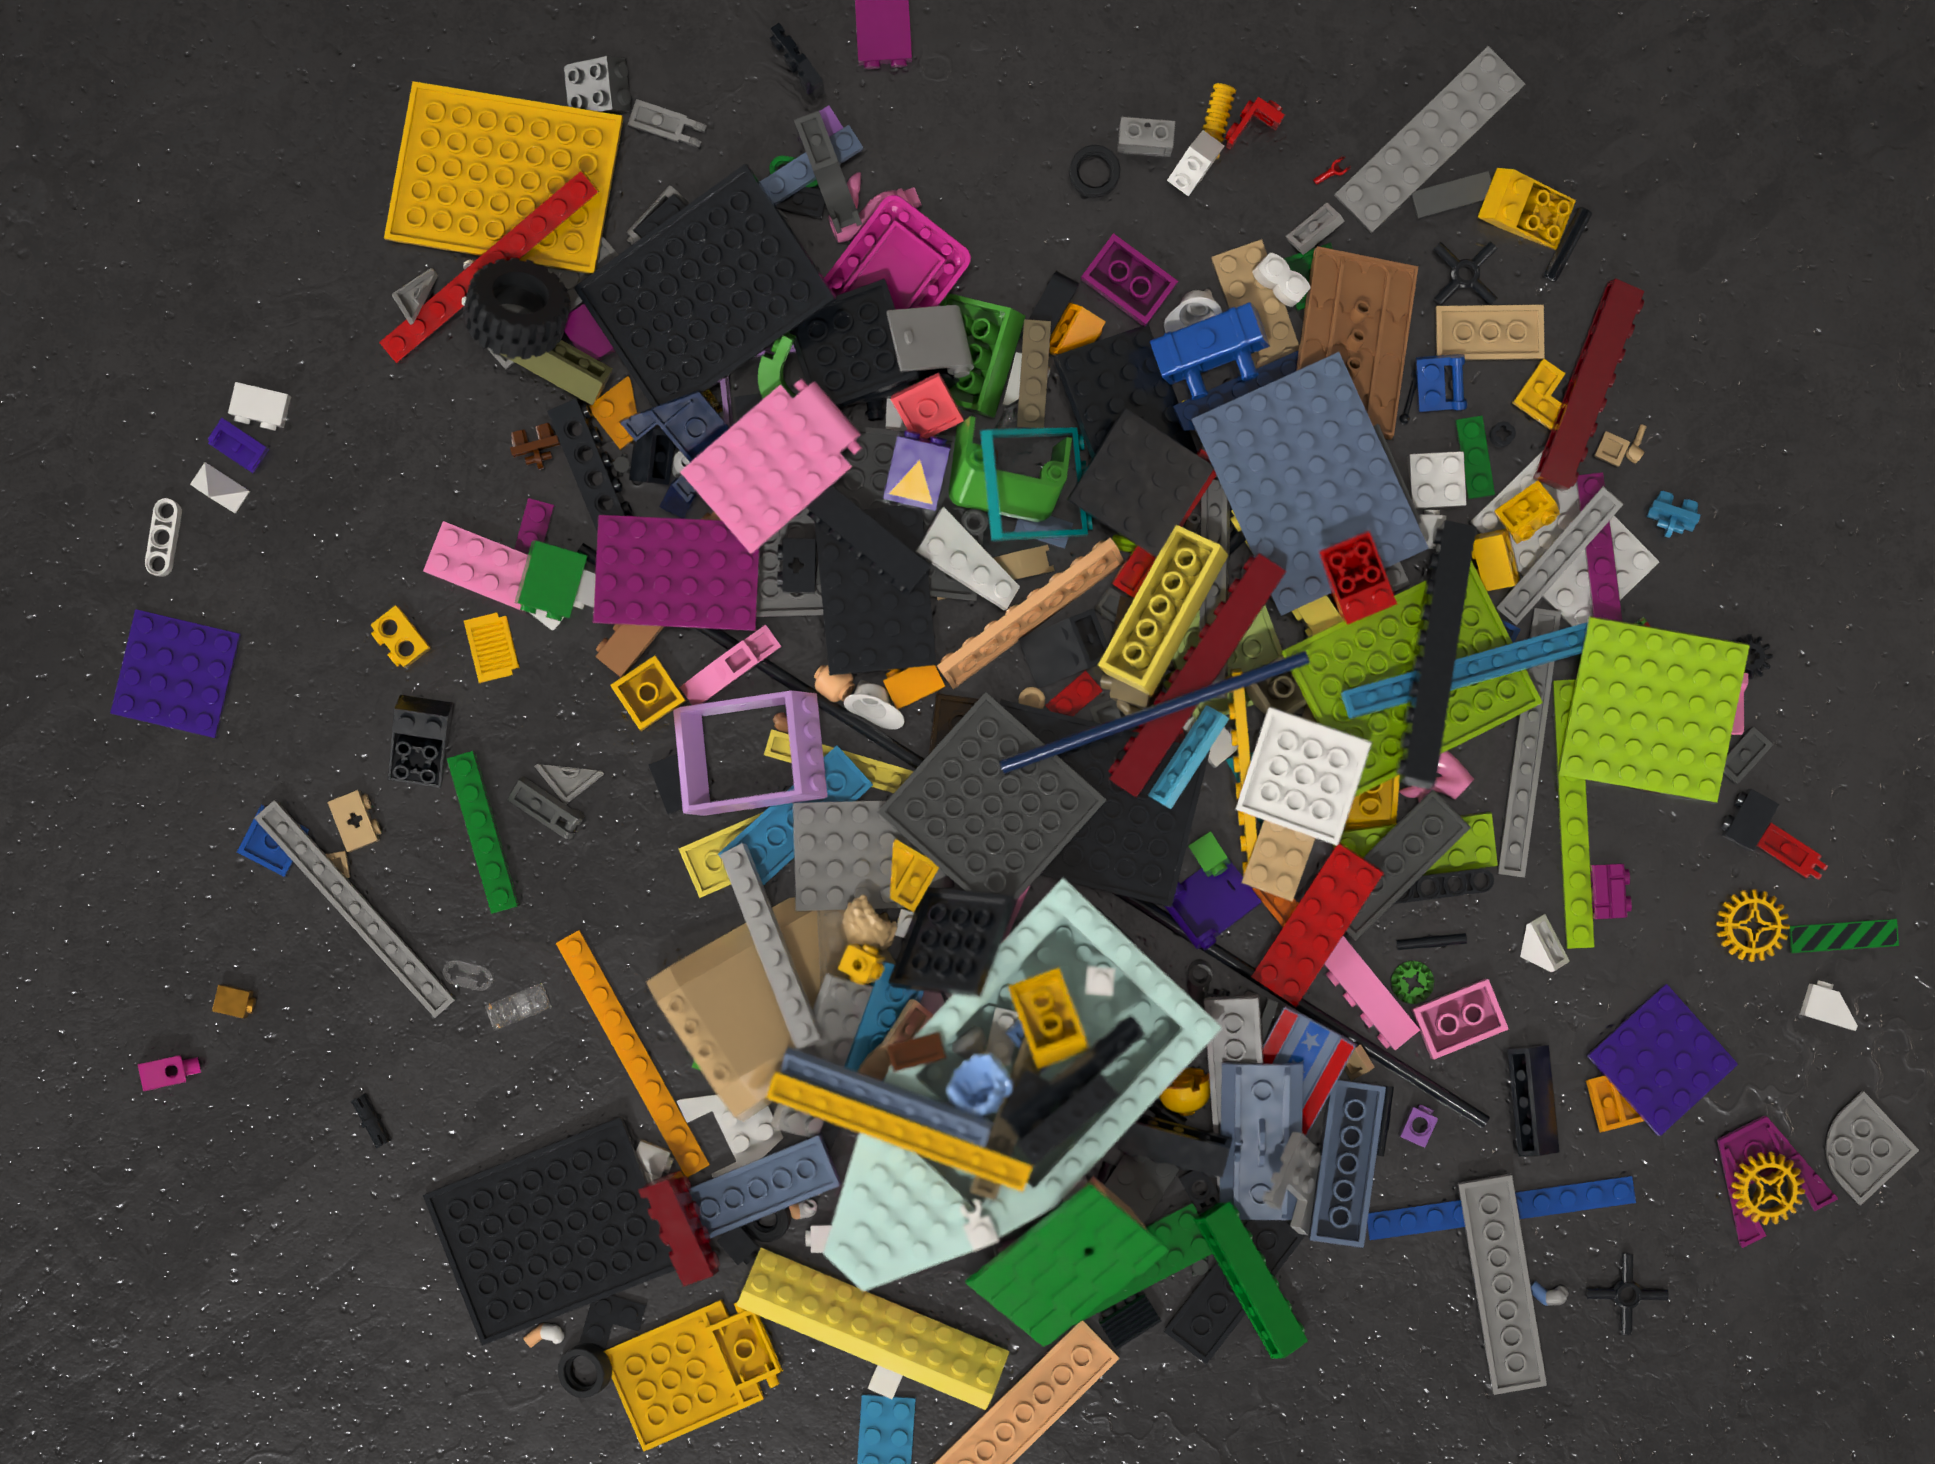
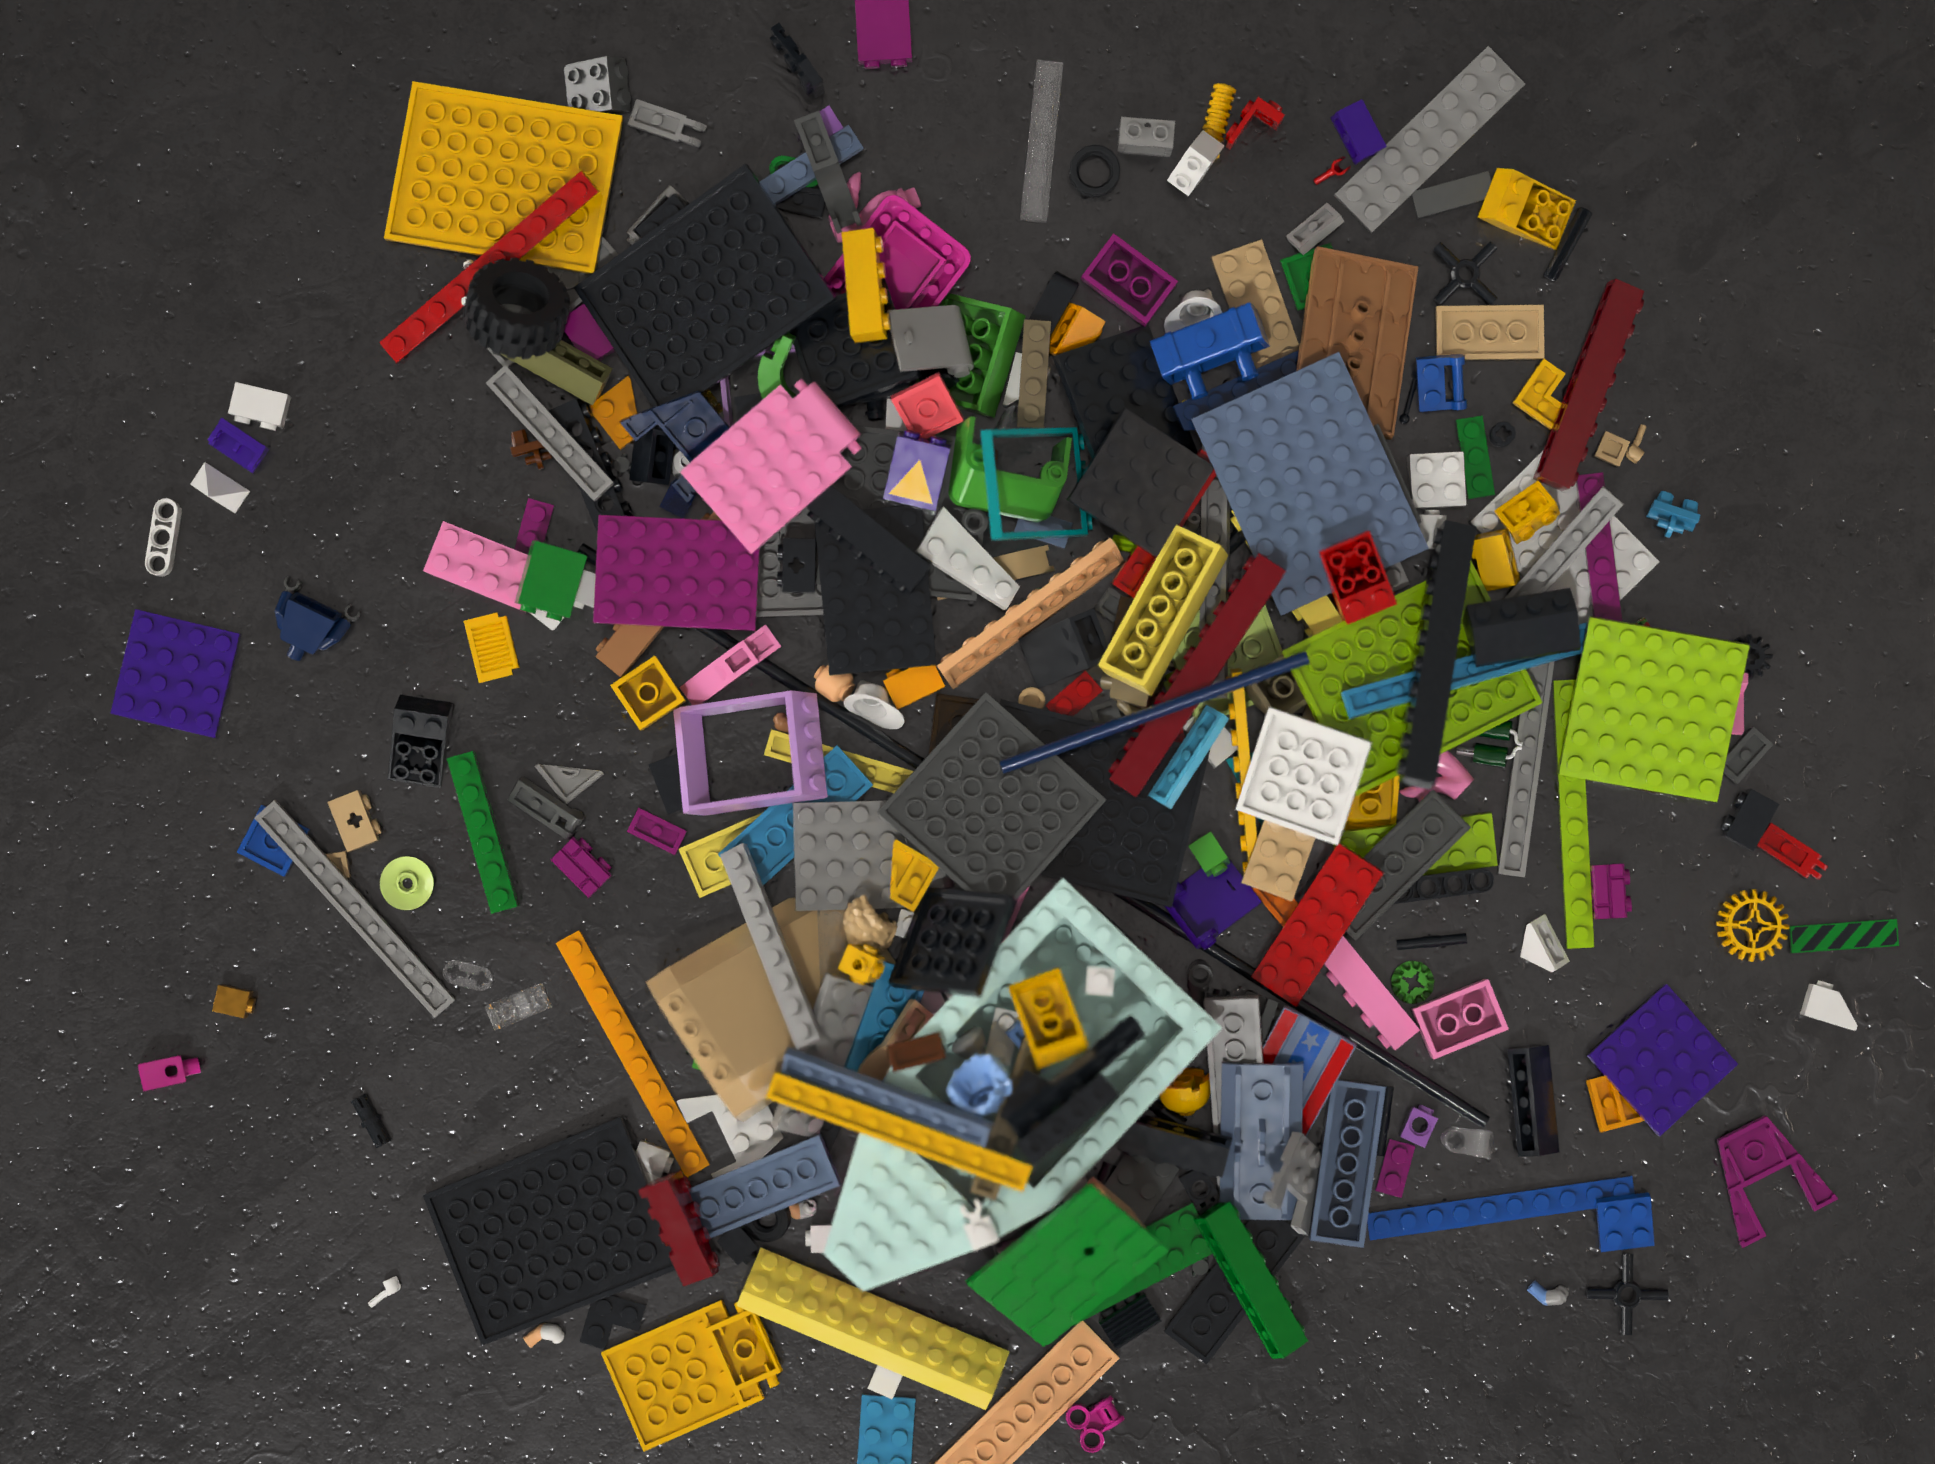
(308, 623): none -> dark blue torso
(391, 1285): none -> white hand
(392, 883): none -> yellowish green dish
(404, 633): yellow brick -> none
(413, 294): light grey tile -> none
(550, 433): none -> light grey plate
(568, 1378): black tyre -> none
(582, 866): none -> magenta brick
(657, 831): none -> magenta plate
(864, 285): none -> yellow brick
(1041, 141): none -> clear plate
(1095, 1421): none -> dark pink piece
(1276, 275): white brick -> none
(1358, 131): none -> dark purple hinge
(1358, 1063): tan plate -> none
(1395, 1168): none -> magenta plate
(1473, 1141): none -> clear piece
(1493, 754): none -> dark green piece
(1502, 1284): light grey plate -> none
(1522, 627): none -> black slope
(1625, 1222): none -> blue plate
(1776, 1179): yellow gear -> none
(1865, 1148): light grey plate -> none

